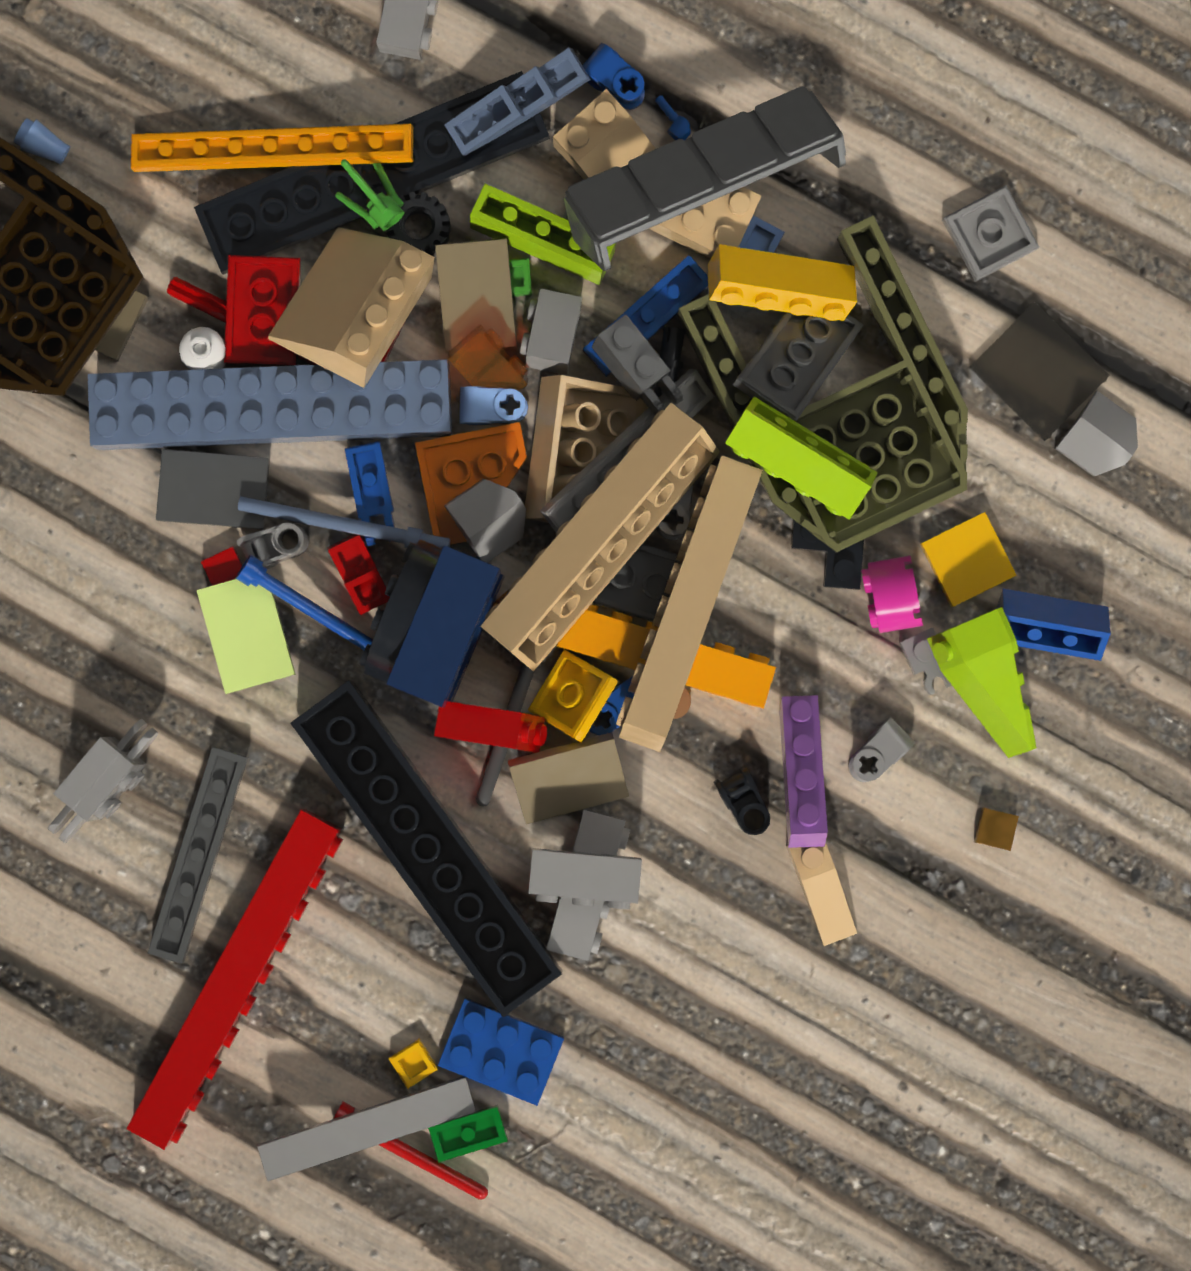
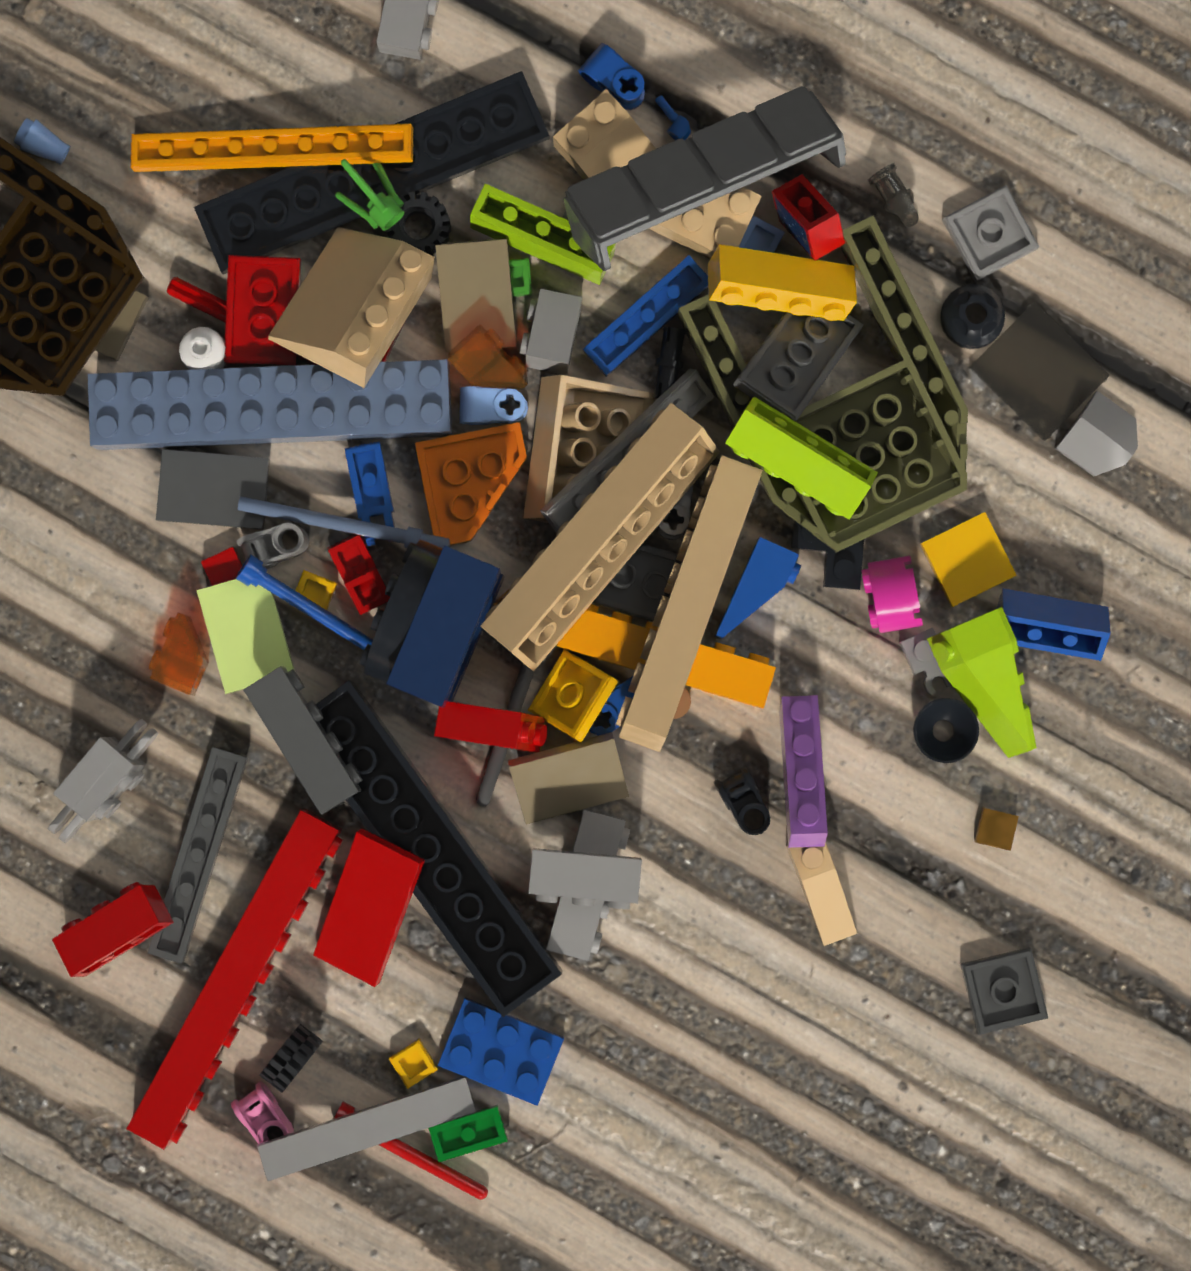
(112, 929): none -> red brick
(182, 658): none -> clear orange slope
(263, 1115): none -> bright pink piece
(291, 1058): none -> black tyre
(303, 740): none -> dark grey brick
(316, 588): none -> yellow tile
(368, 907): none -> red tile
(488, 518): light grey slope -> none
(517, 102): sand blue slope -> none
(635, 364): dark grey hinge -> none
(762, 578): none -> blue slope
(808, 217): none -> red brick
(884, 747): light grey piece -> none
(897, 203): none -> clear smoke piece
(960, 329): none -> black piece
(964, 730): none -> black piece
(1004, 991): none -> dark grey tile

